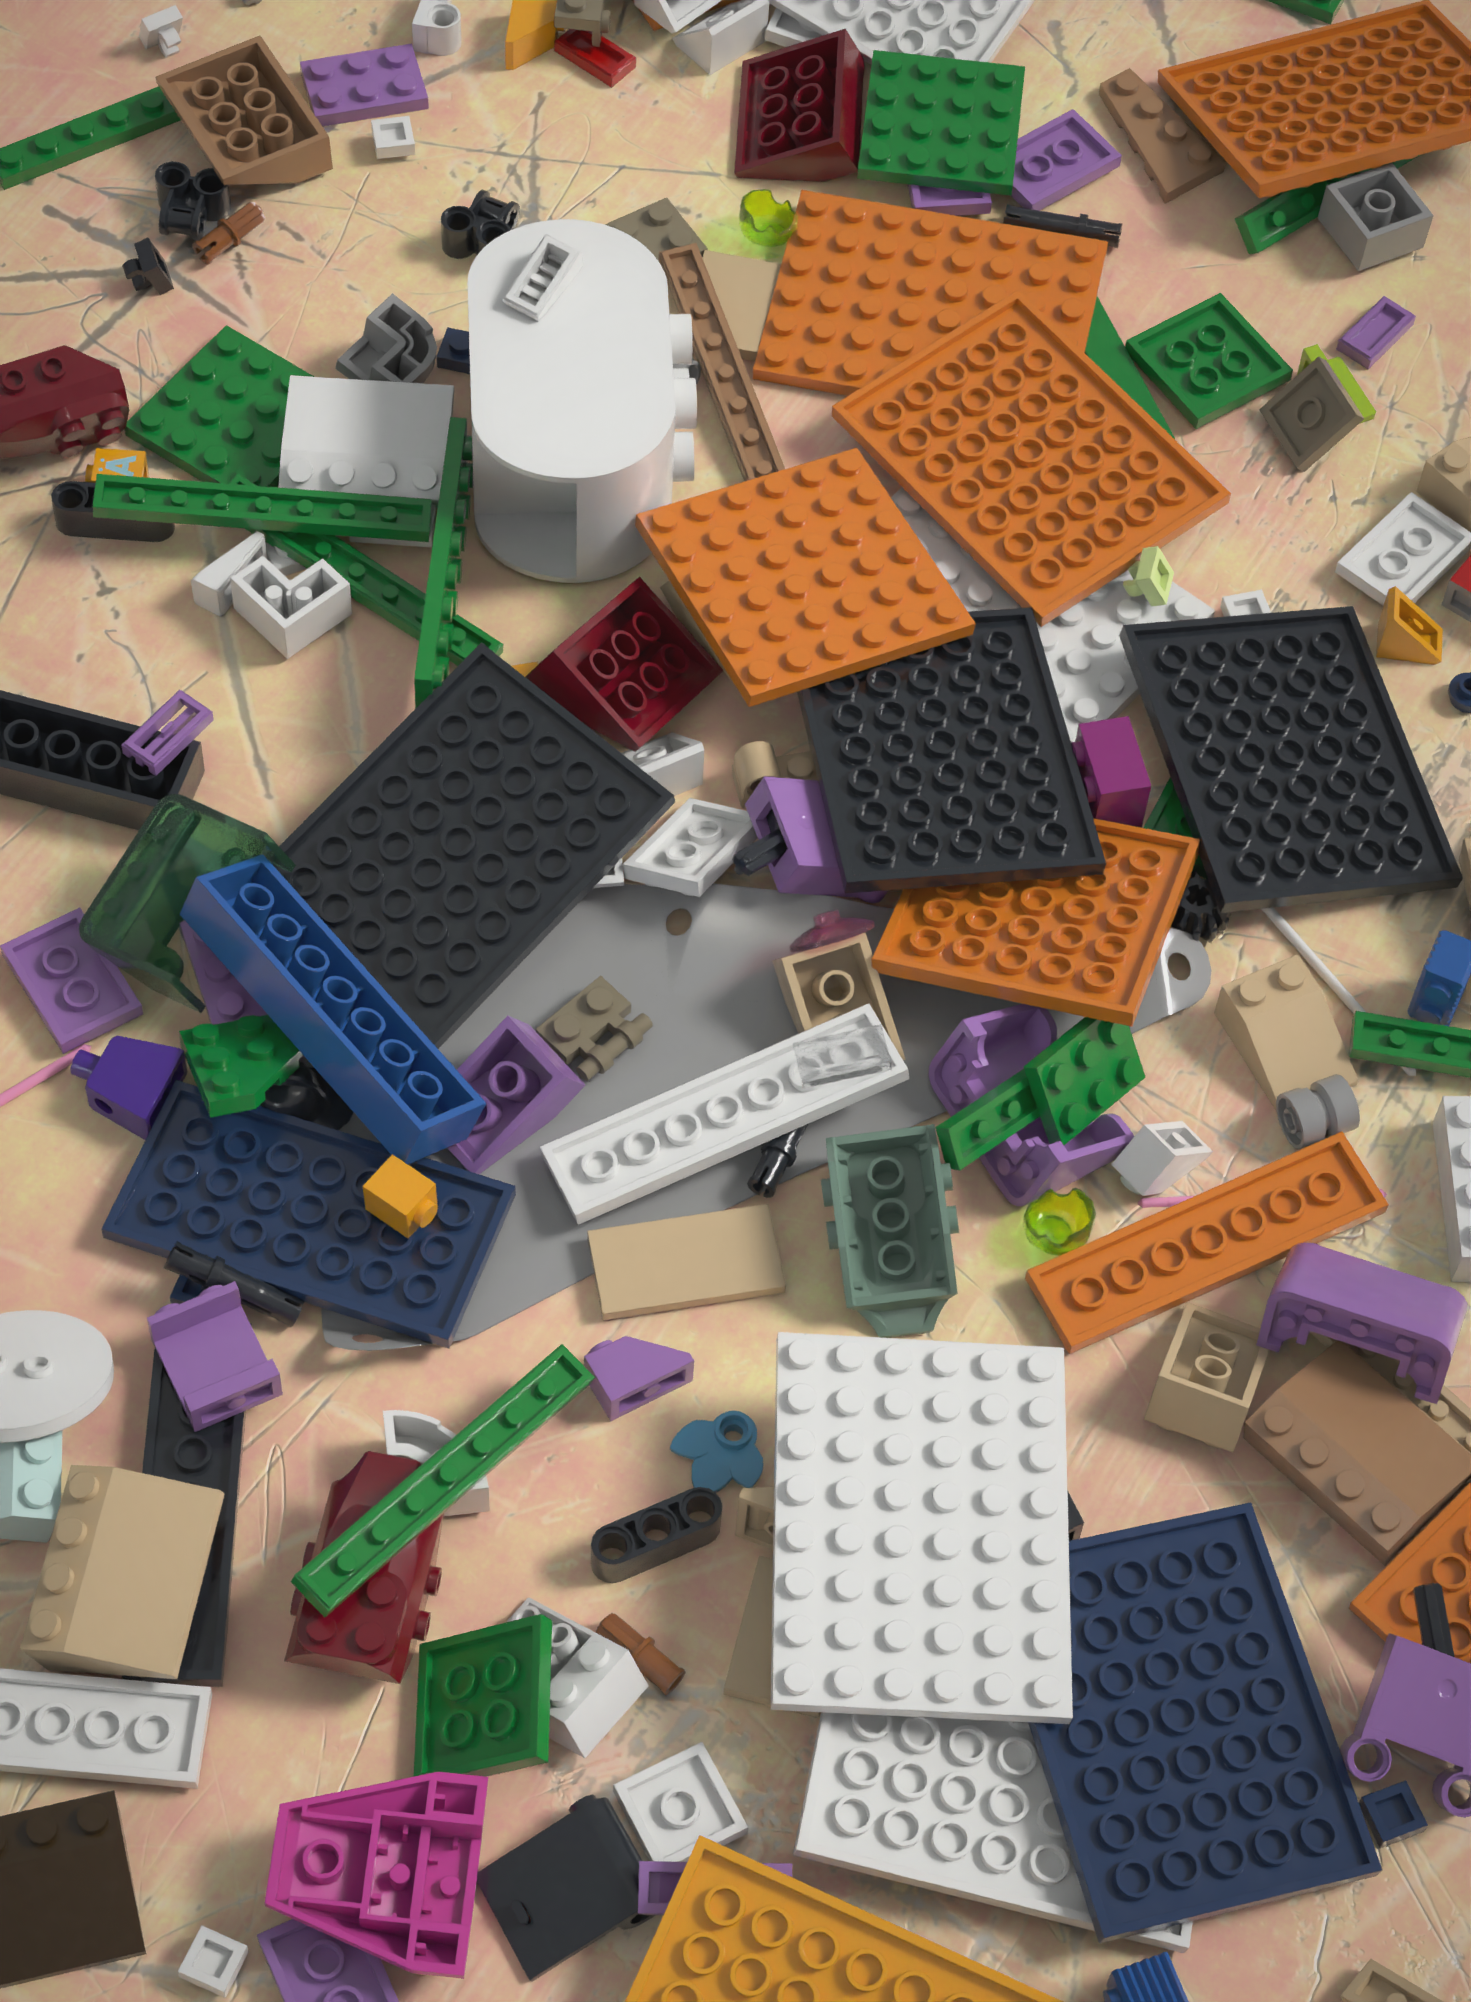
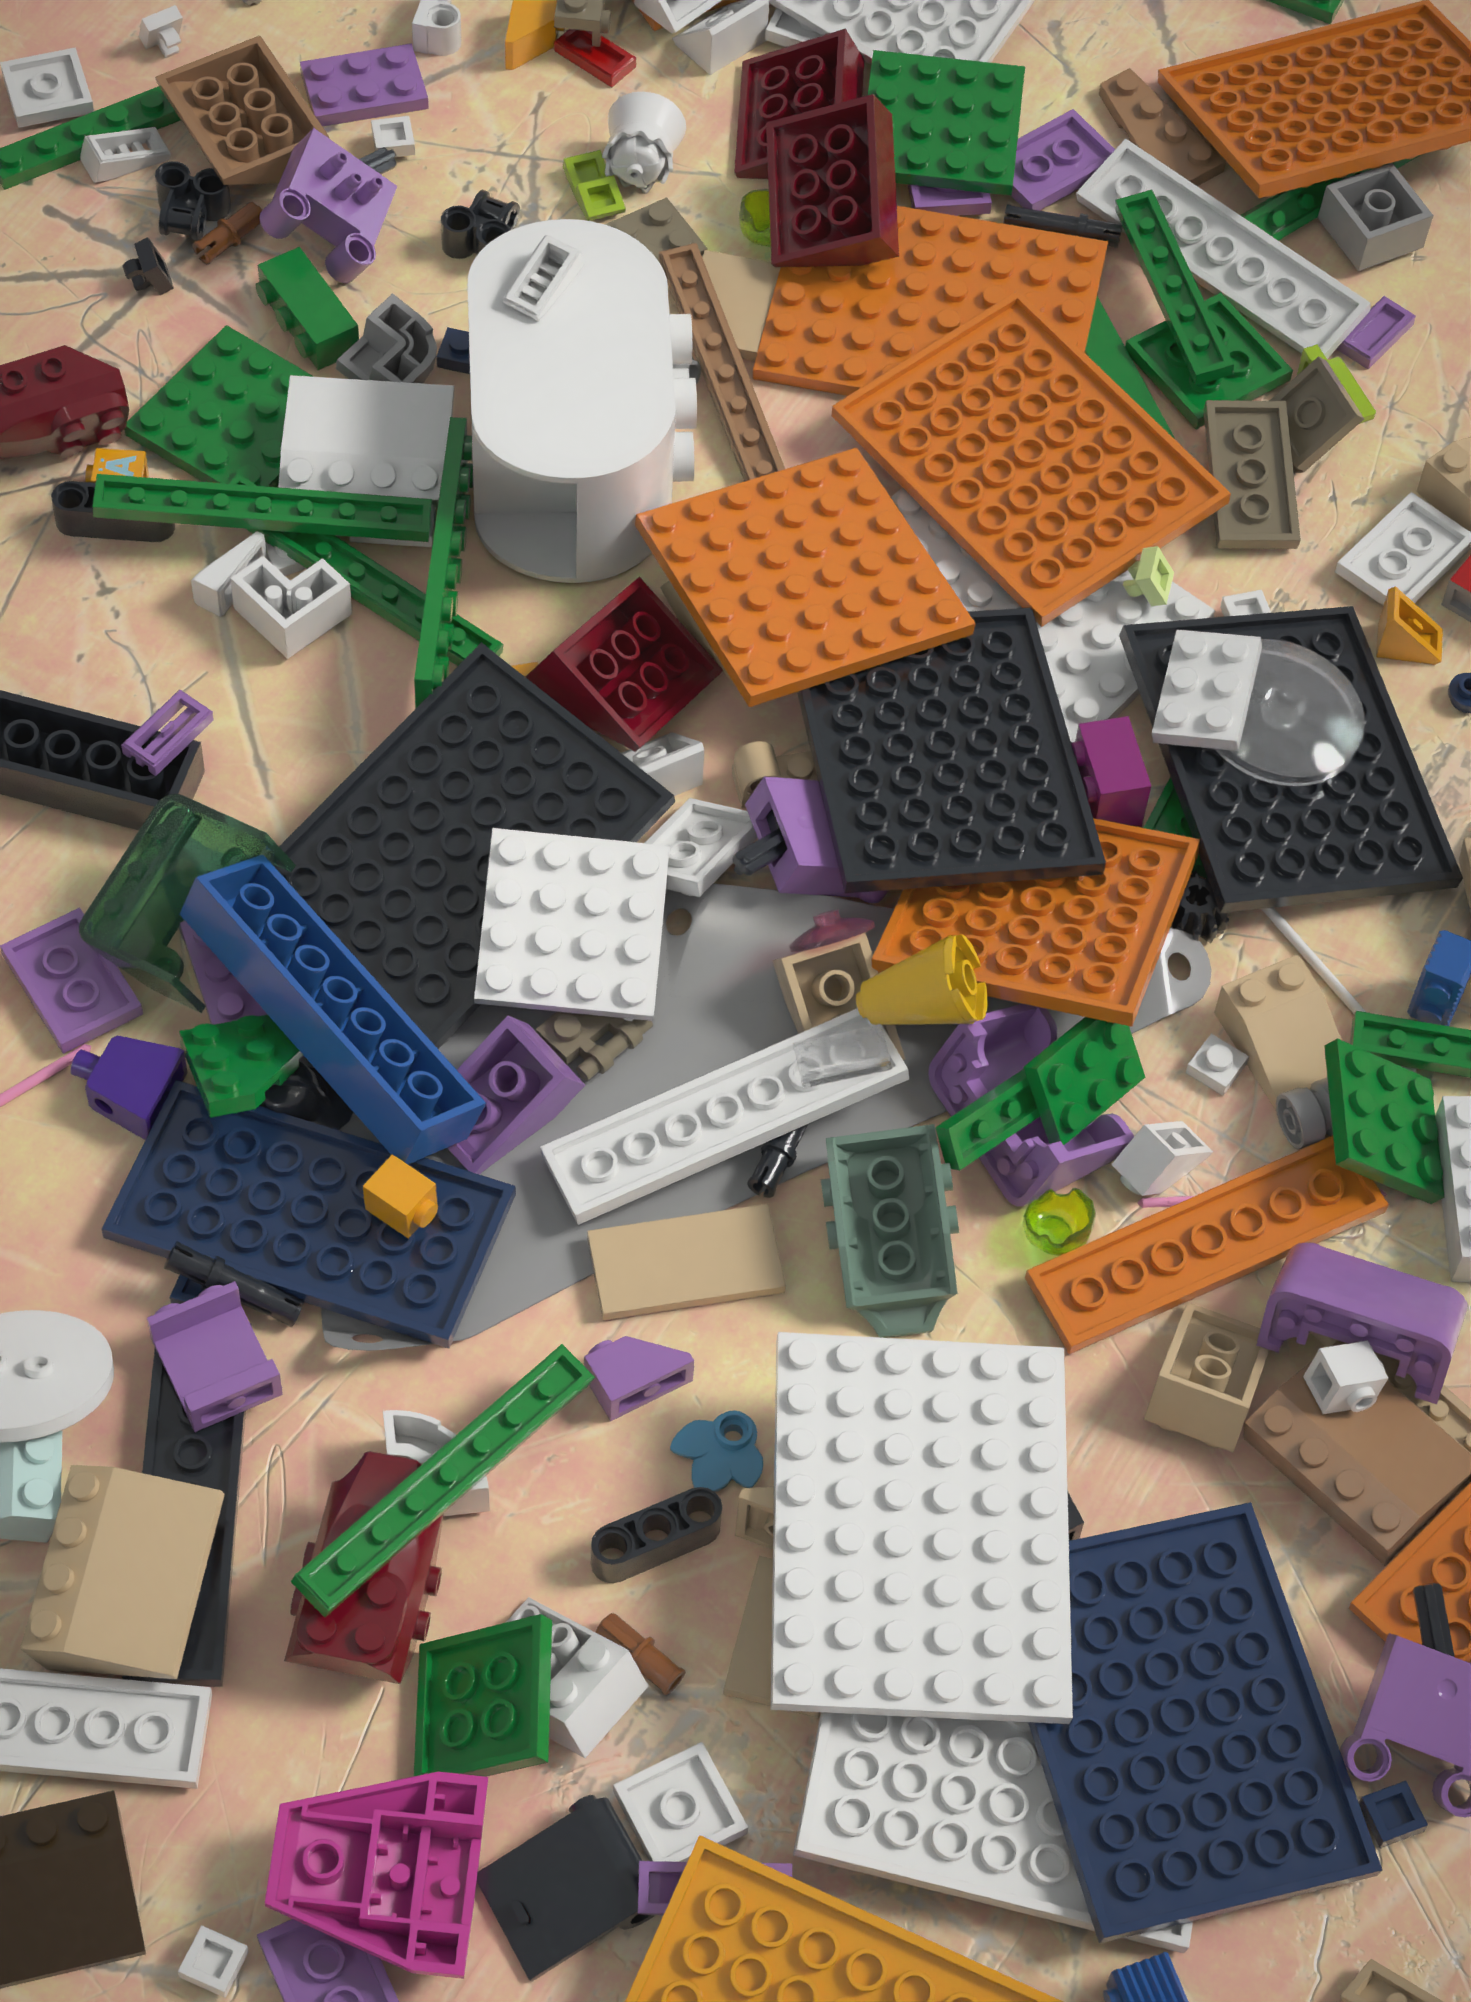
(47, 87): none -> white plate
(102, 162): none -> white slope
(306, 307): none -> green brick
(335, 198): none -> medium lavender piece
(572, 924): none -> white plate
(594, 192): none -> lime slope
(642, 139): none -> white hat
(833, 186): none -> dark red slope
(927, 988): none -> yellow cone
(1174, 287): none -> green plate
(1207, 690): none -> white plate
(1217, 1064): none -> white plate
(1232, 254): none -> white plate
(1254, 463): none -> dark tan plate
(1299, 718): none -> clear dish
(1346, 1377): none -> white brick
(1383, 1121): none -> green plate

